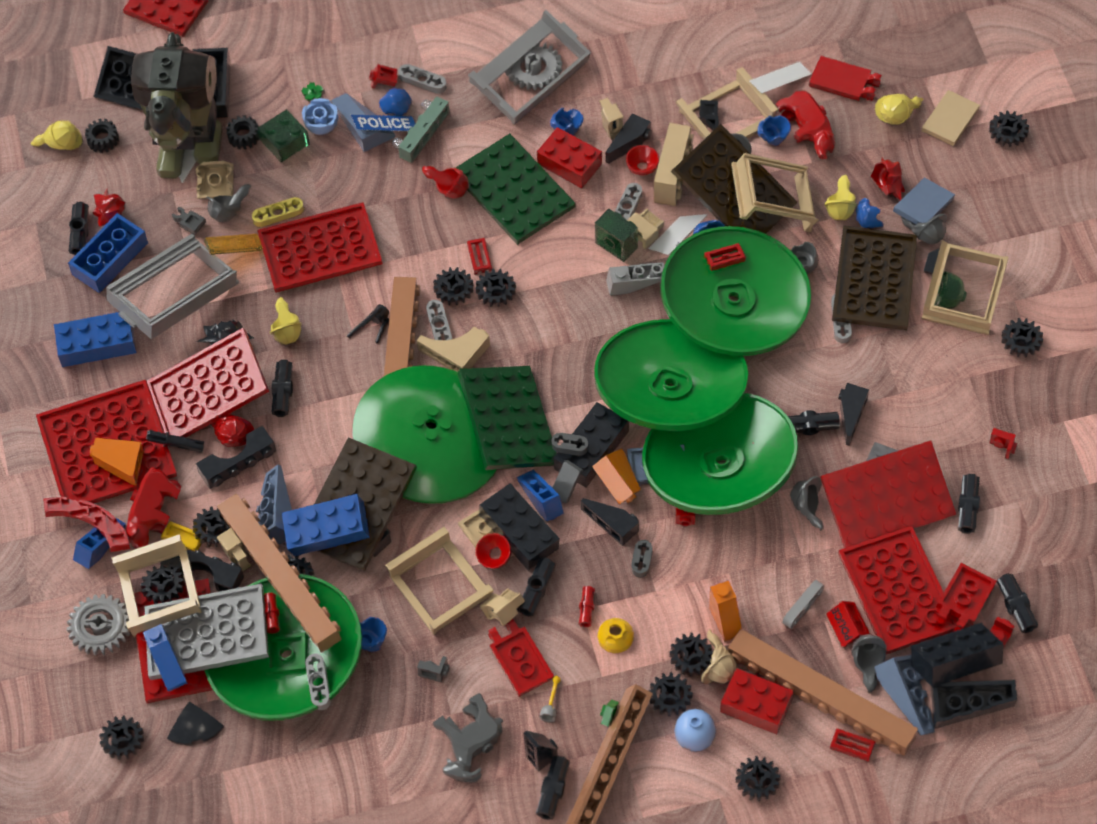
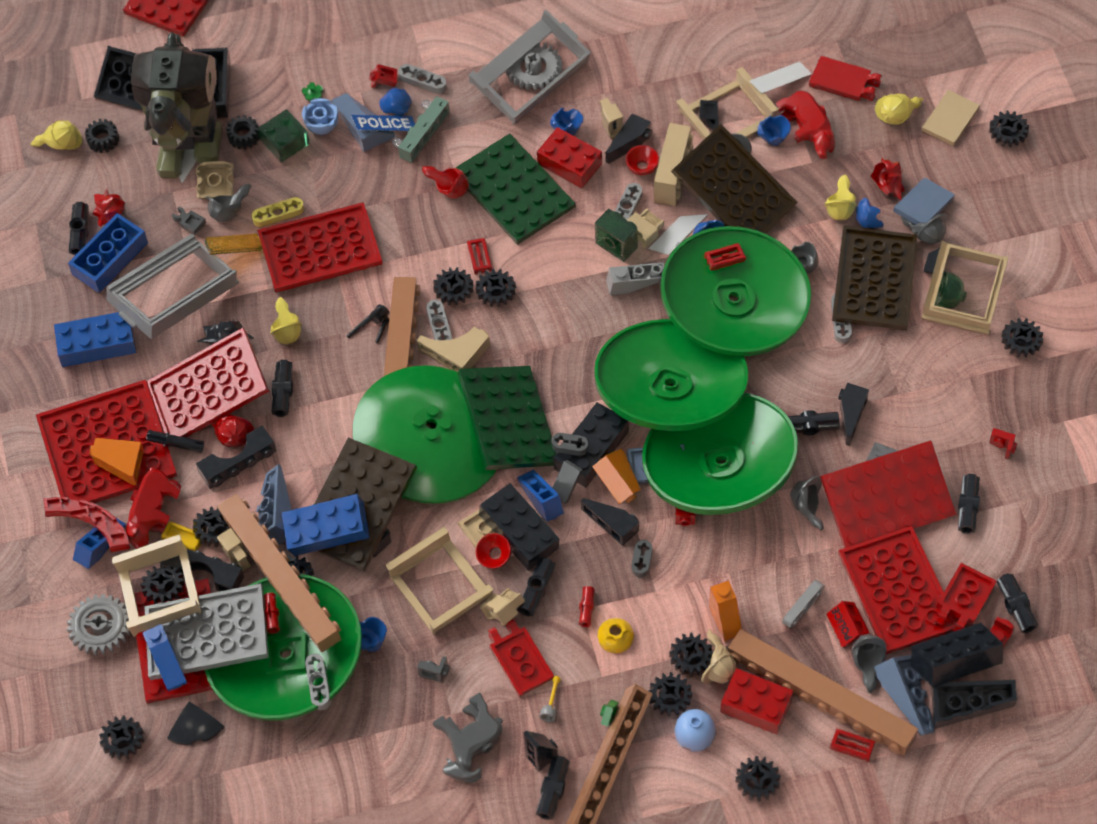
(746, 194): tan piece -> none

